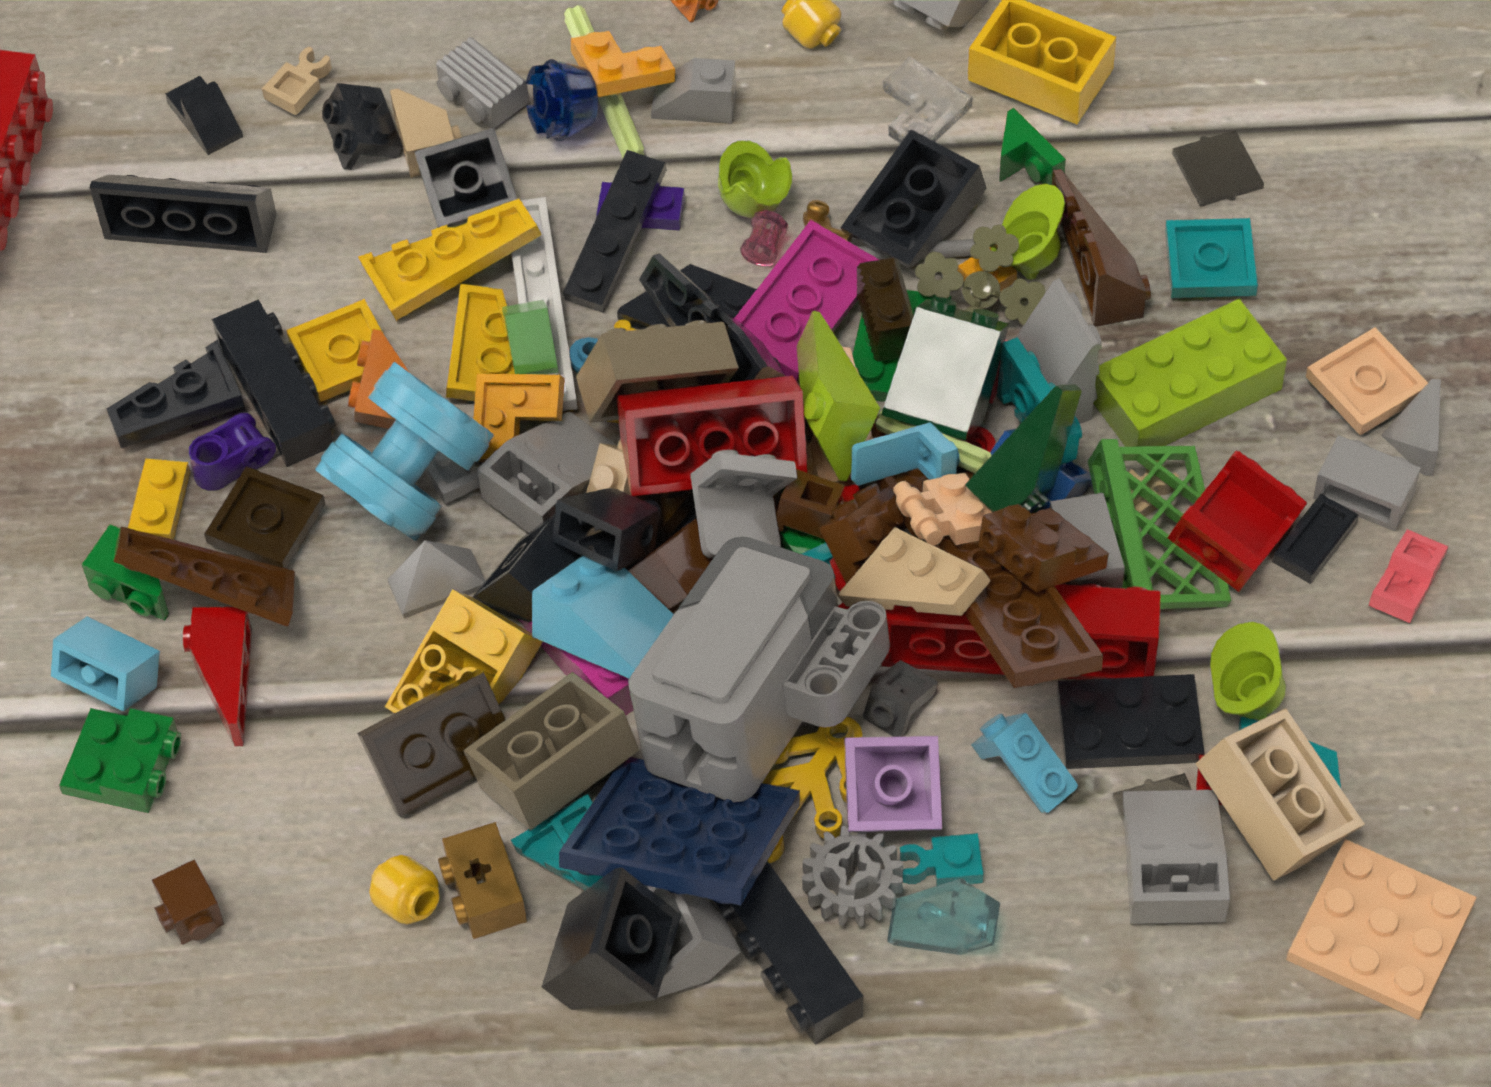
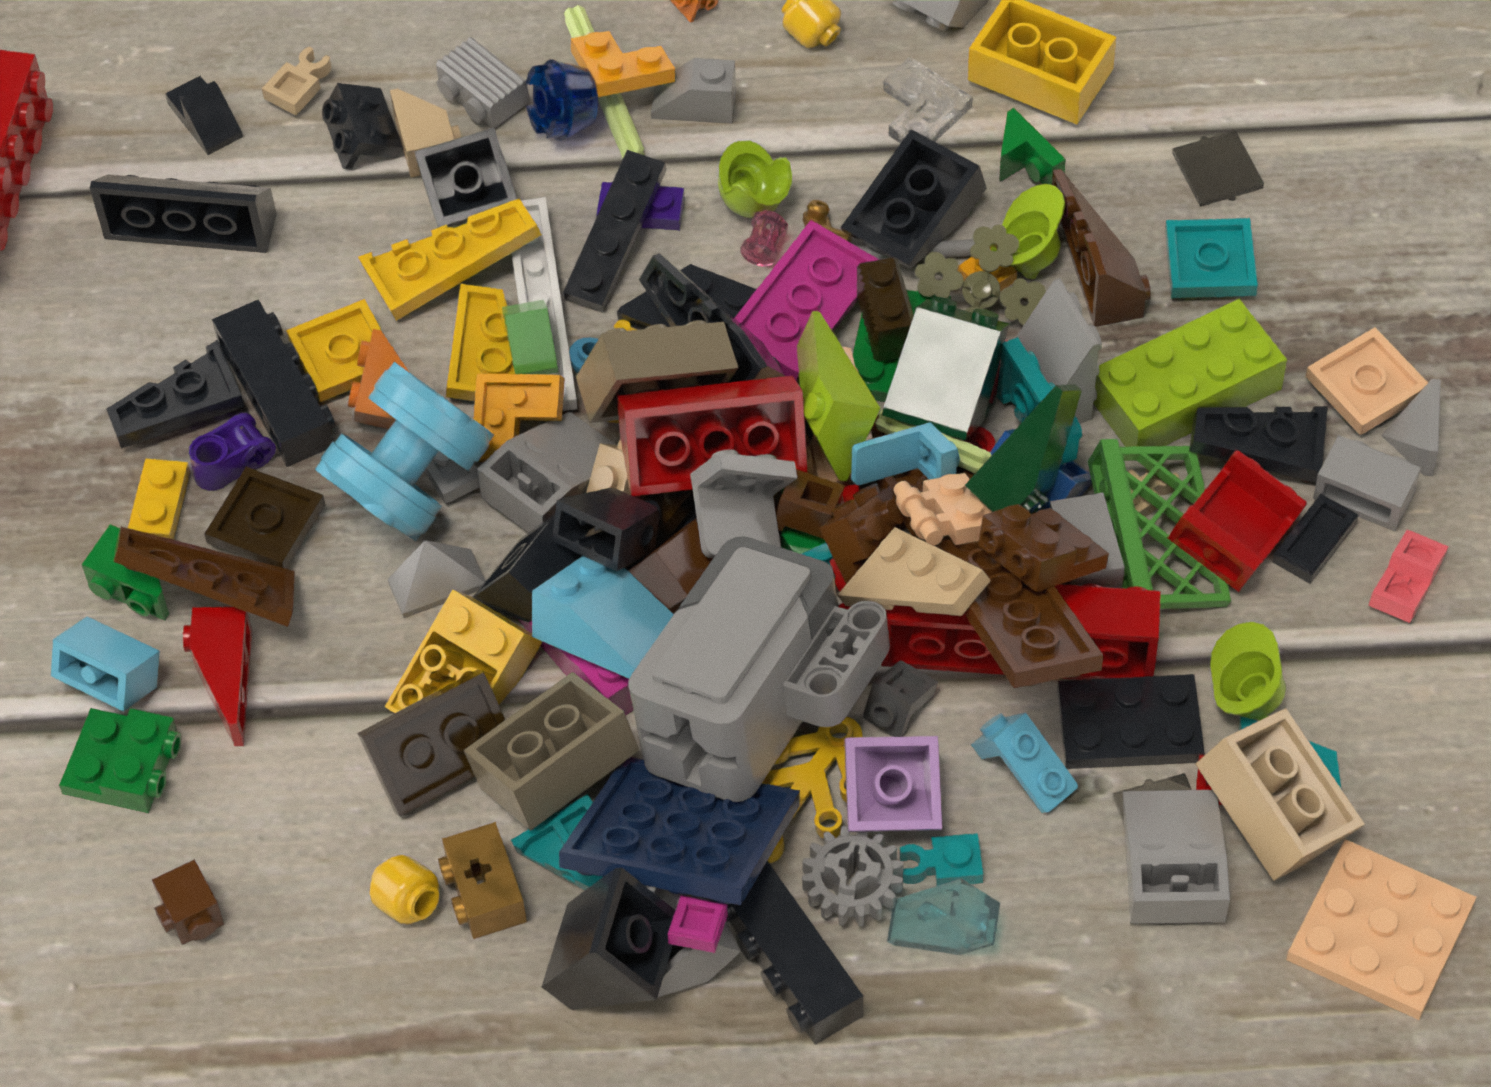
(697, 924): none -> dark pink tile
(1276, 440): none -> black wing

